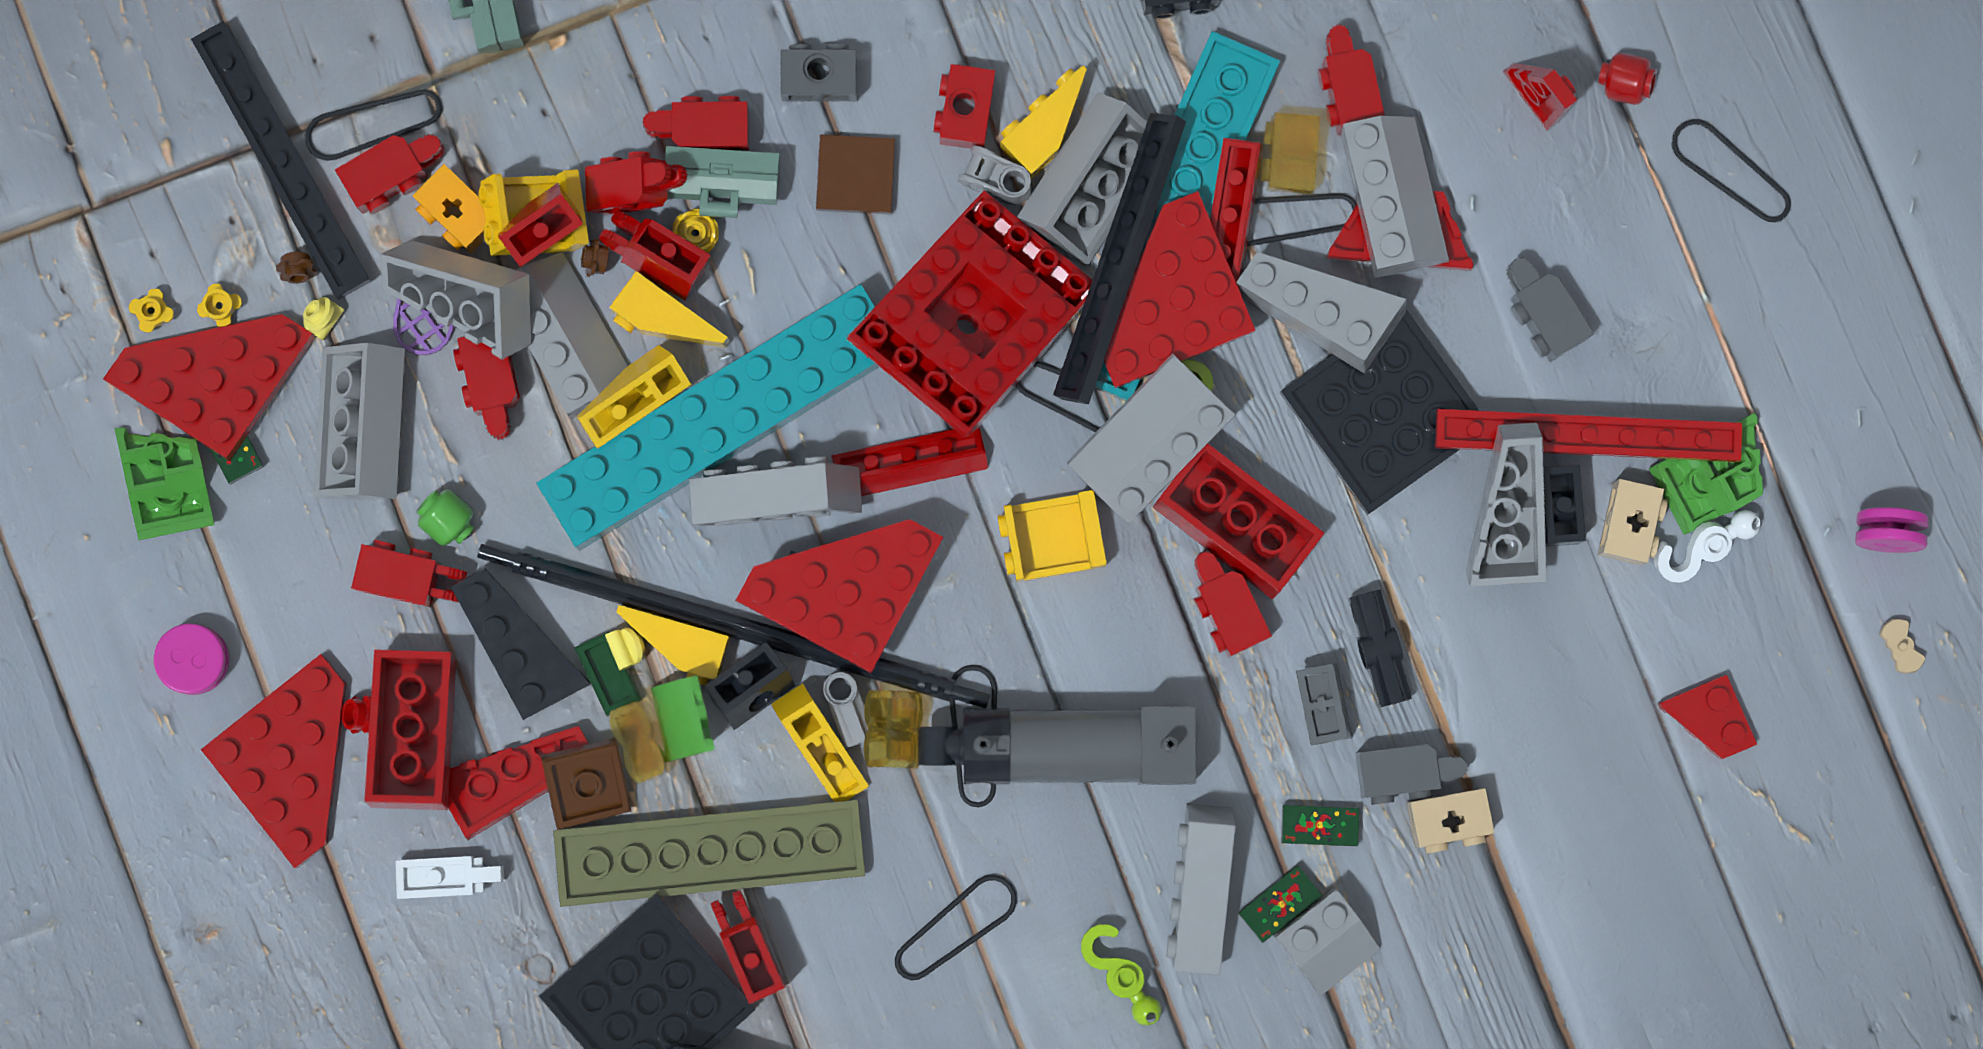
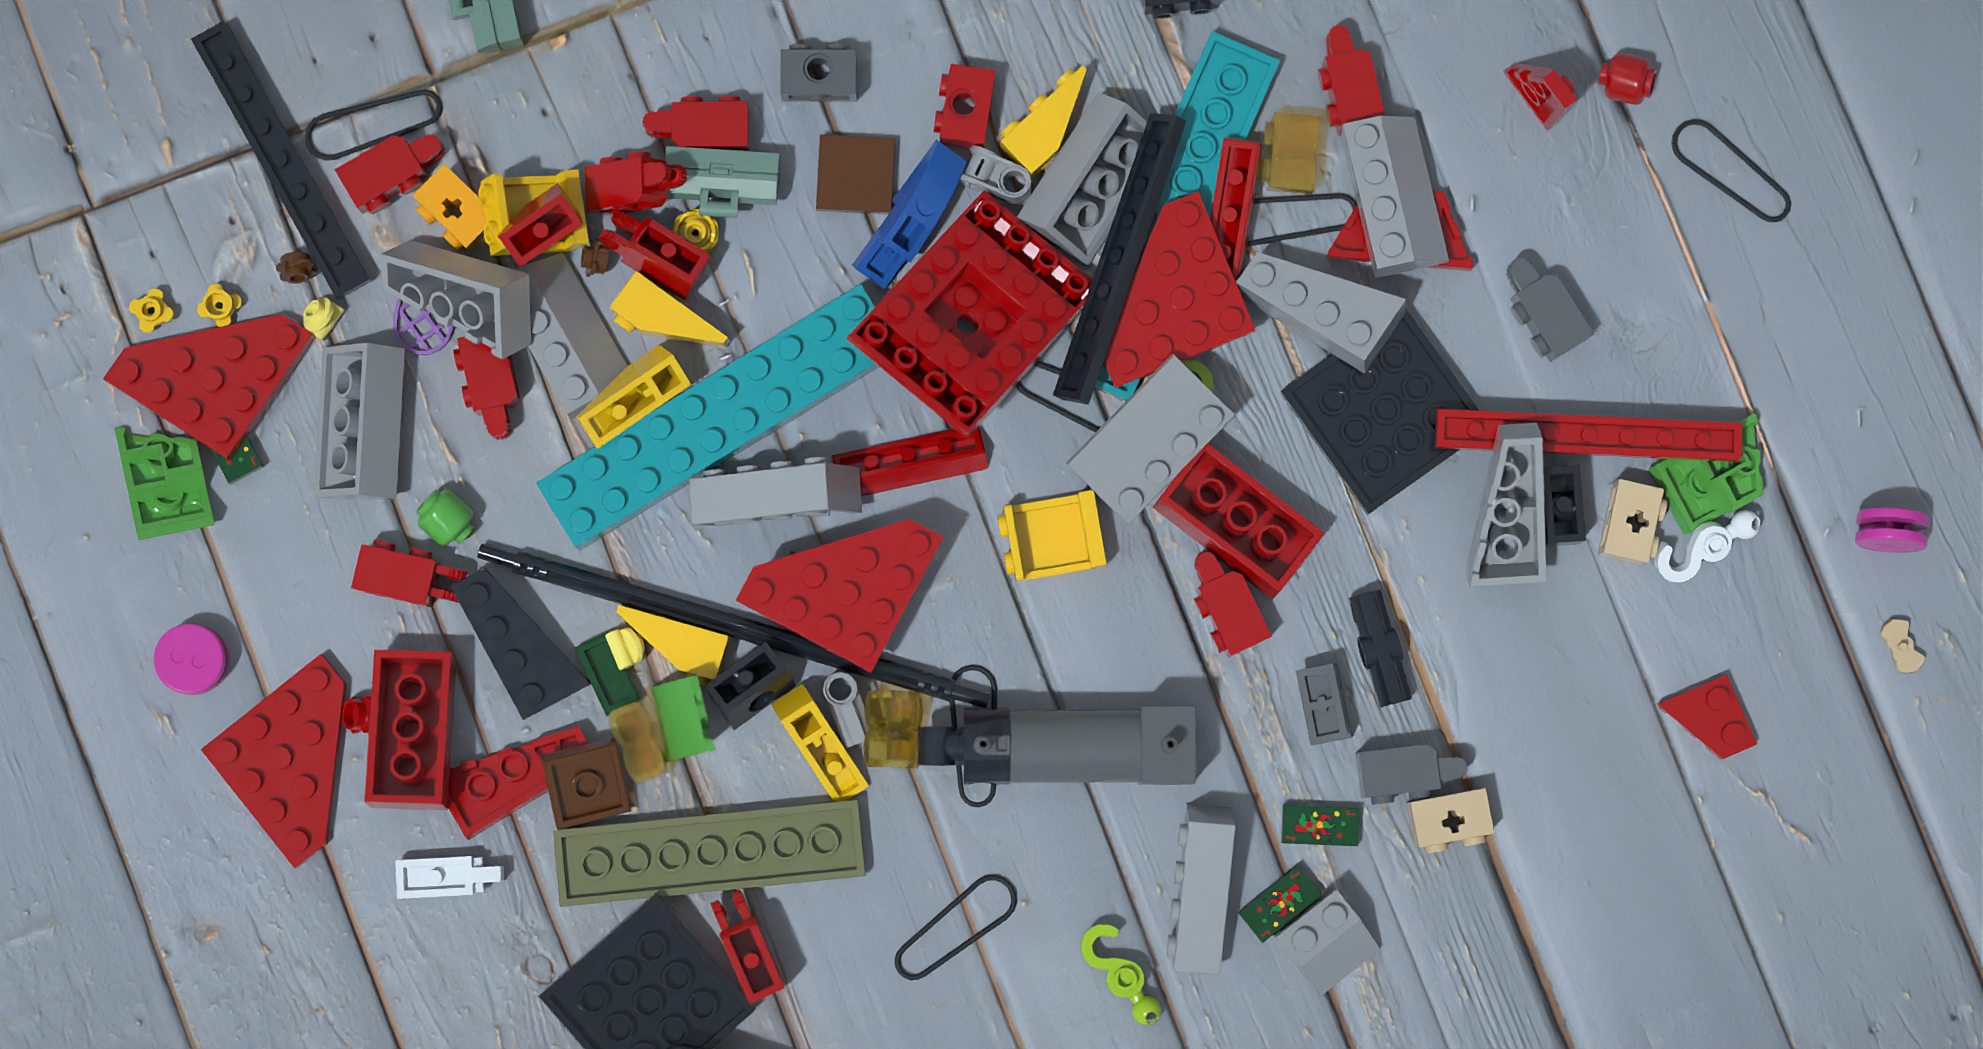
(914, 215): none -> blue slope

